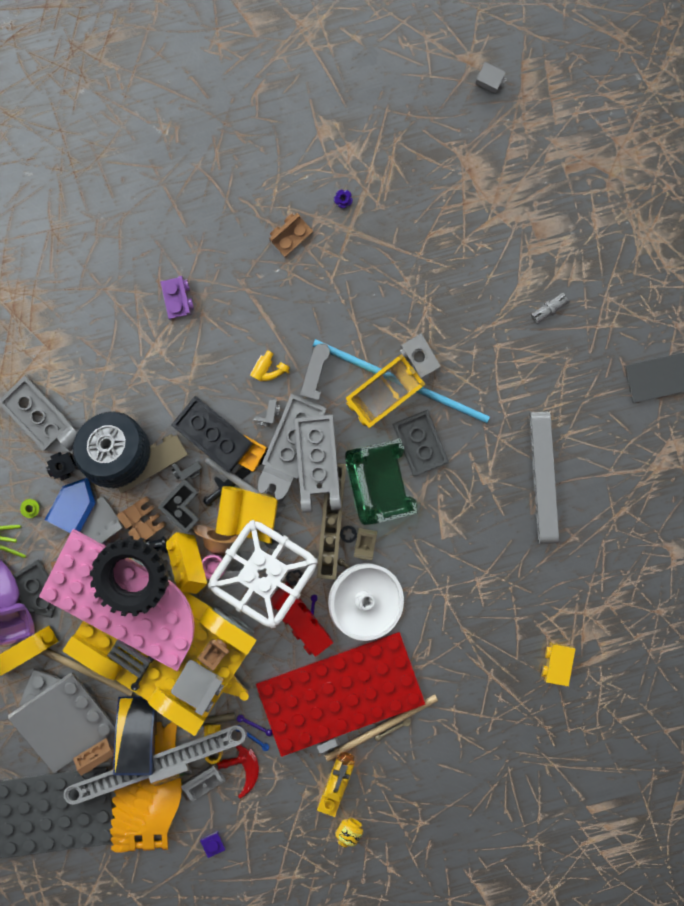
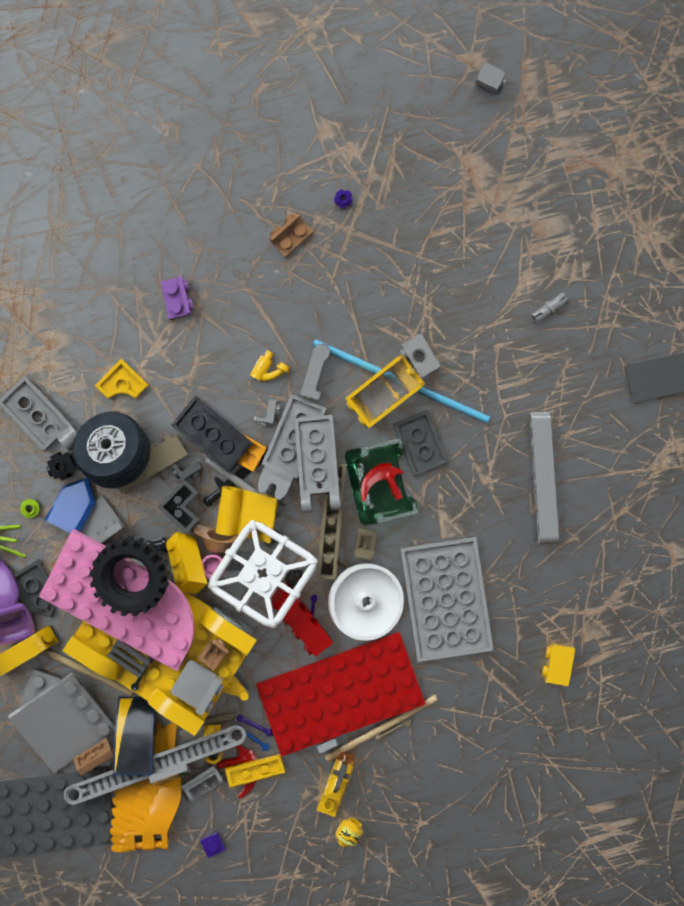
(121, 380): none -> yellow tile
(132, 518): medium nougat legs -> none
(254, 770): none -> yellow tile
(353, 532): black bush -> none
(382, 472): none -> red piece
(446, 599): none -> light grey plate

